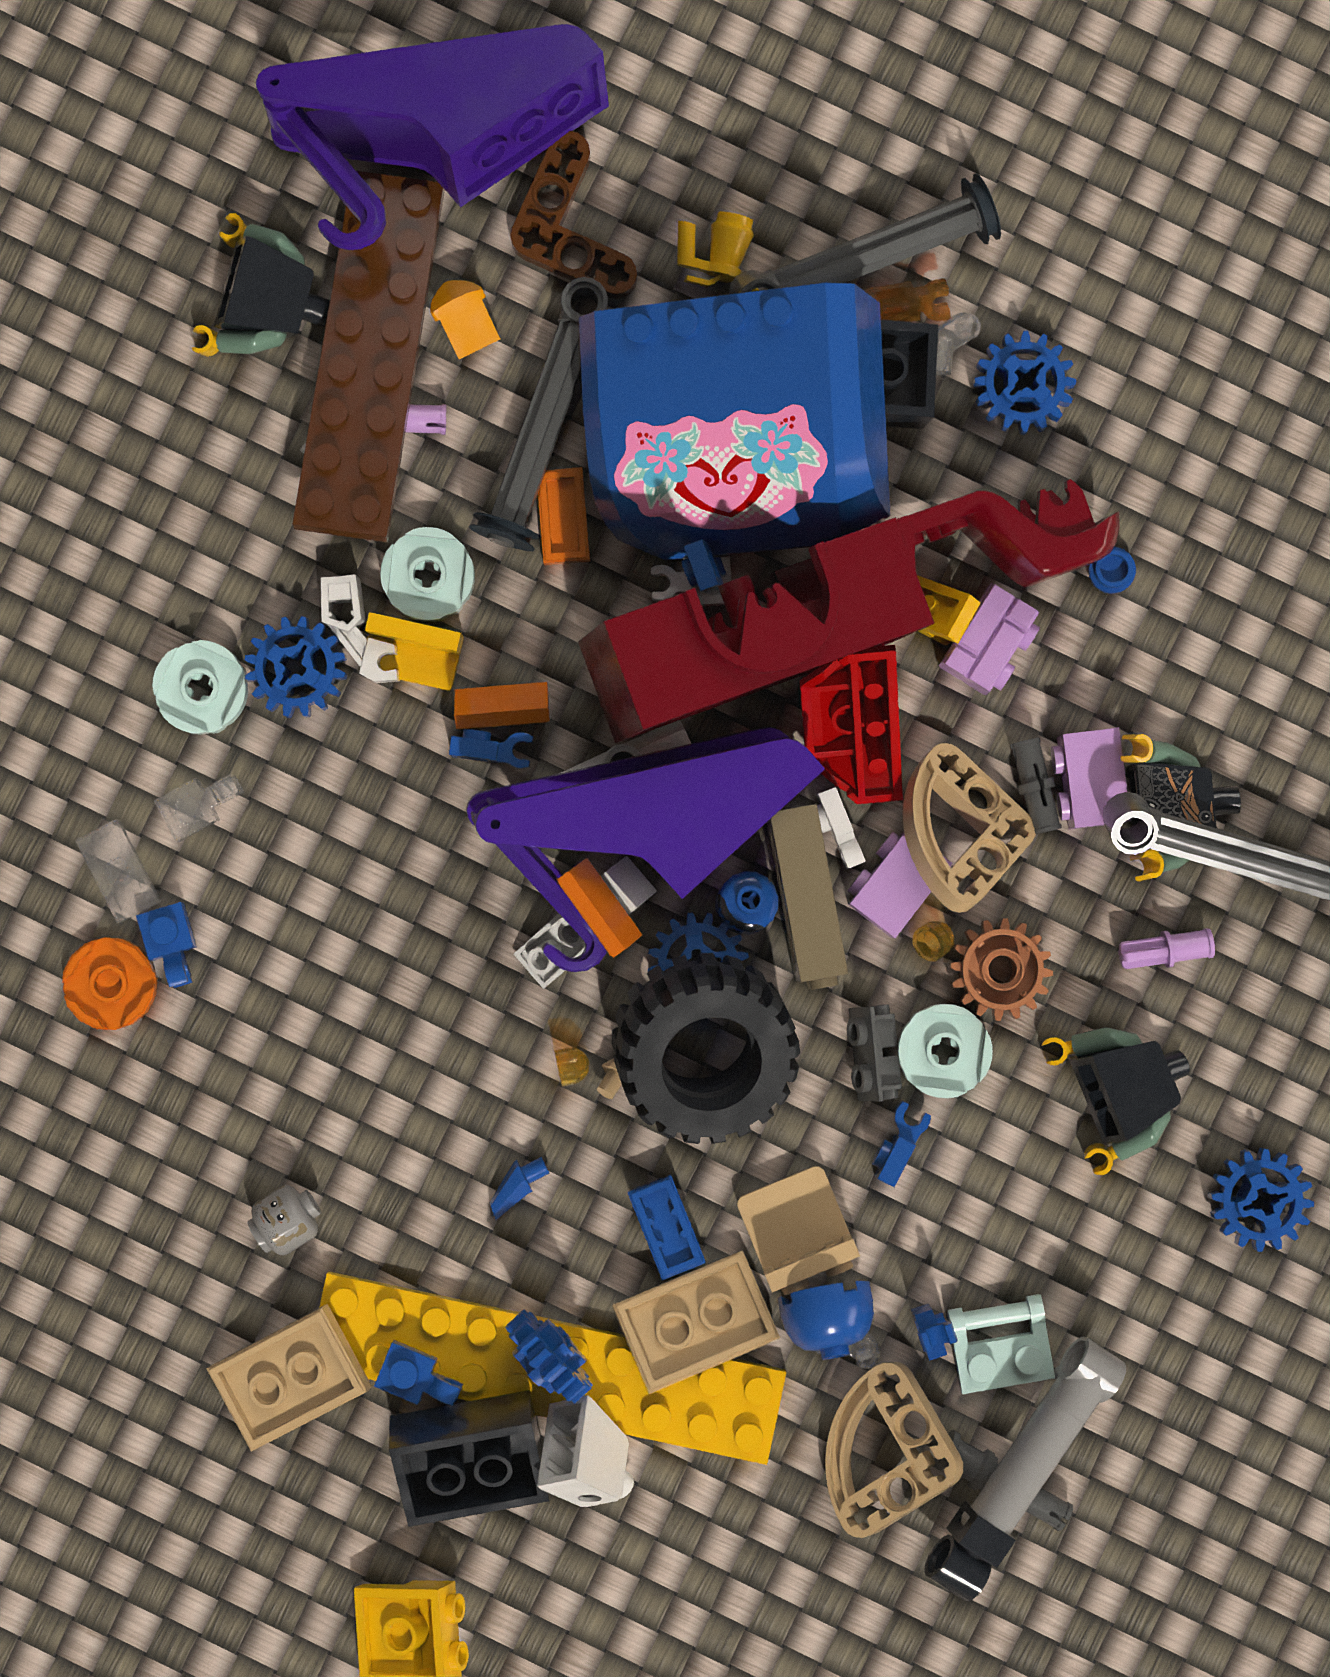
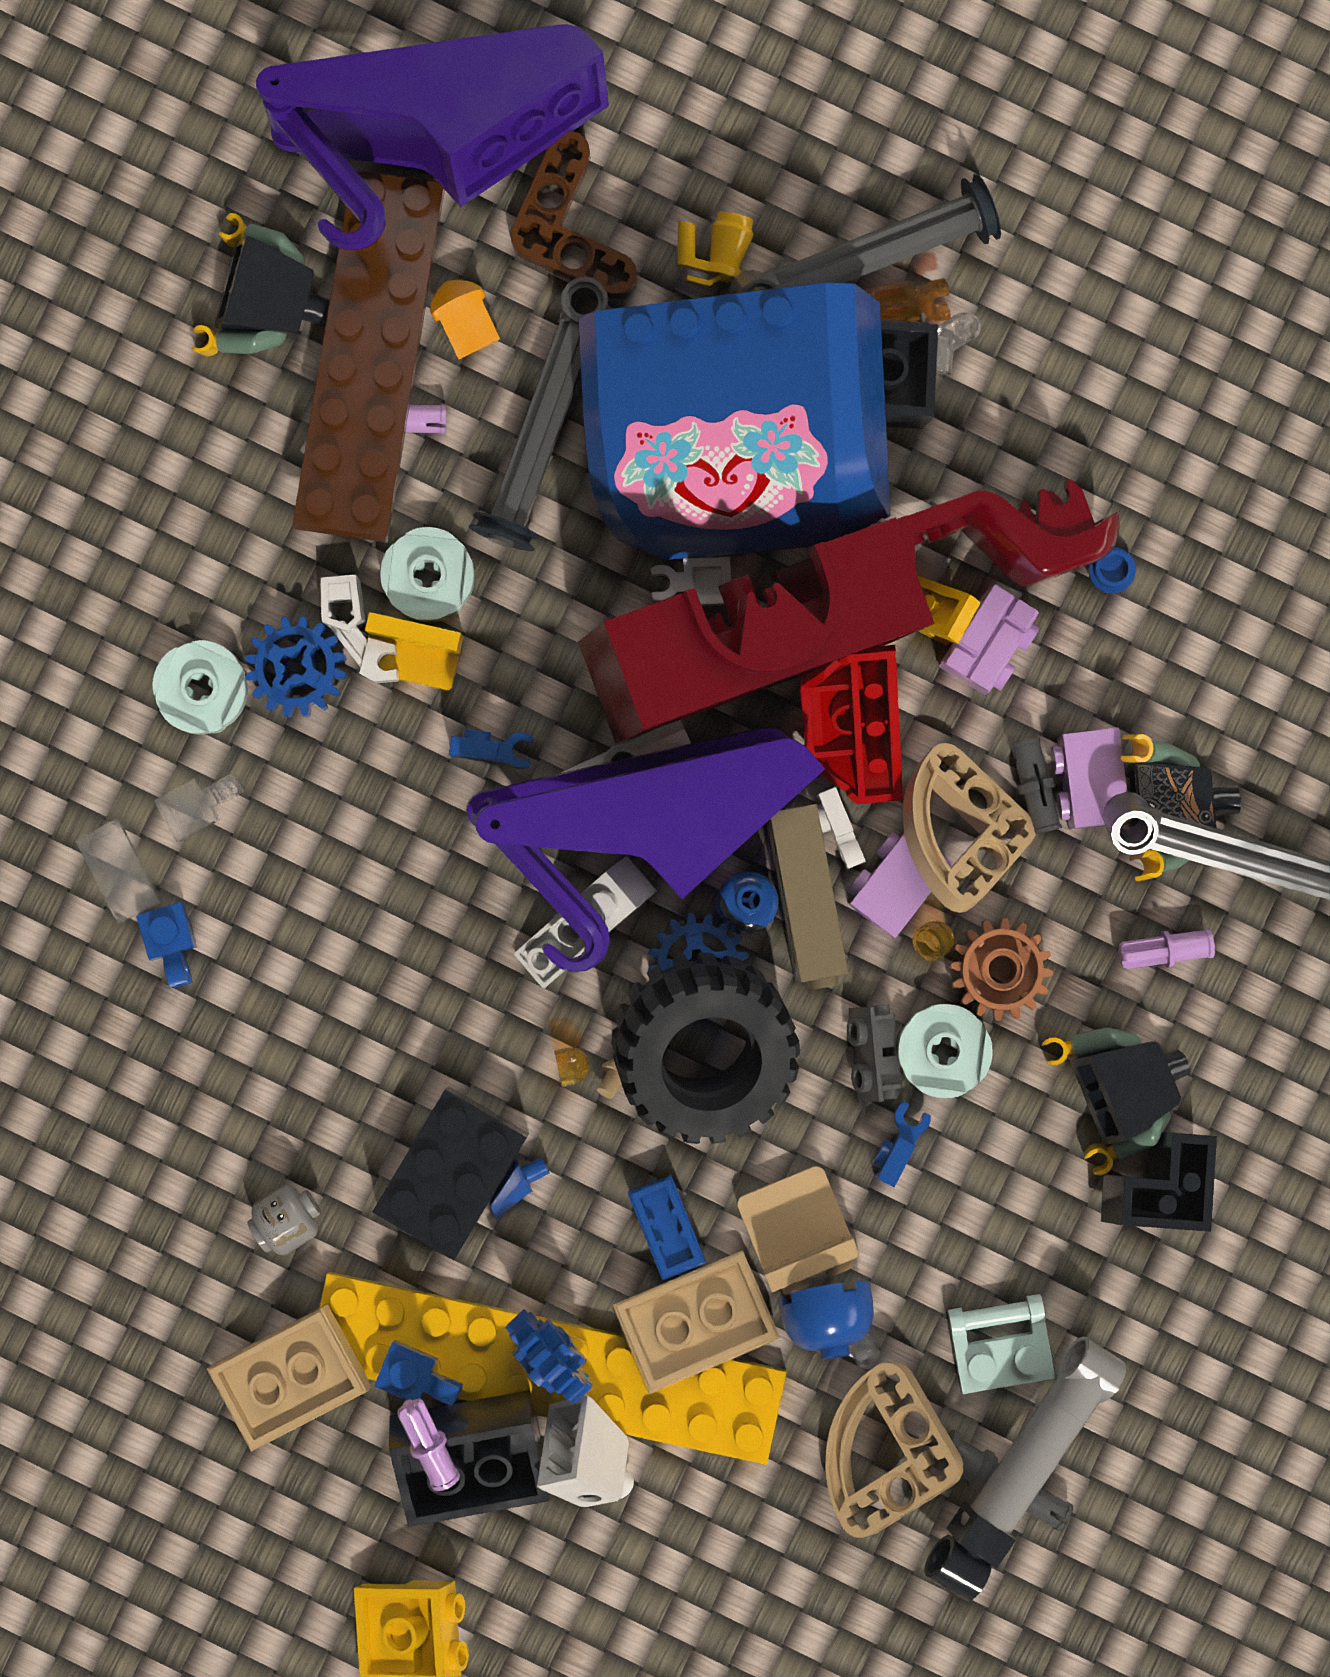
(109, 983): orange tile -> none
(428, 1444): none -> lavender axle
(450, 1172): none -> black brick
(501, 705): orange tile -> none
(563, 517): orange tile -> none
(599, 907): orange tile -> none
(702, 567): blue plate -> none
(933, 1331): blue plate -> none
(1010, 369): blue gear -> none
(1176, 1190): none -> black brick
(1269, 1218): blue gear -> none

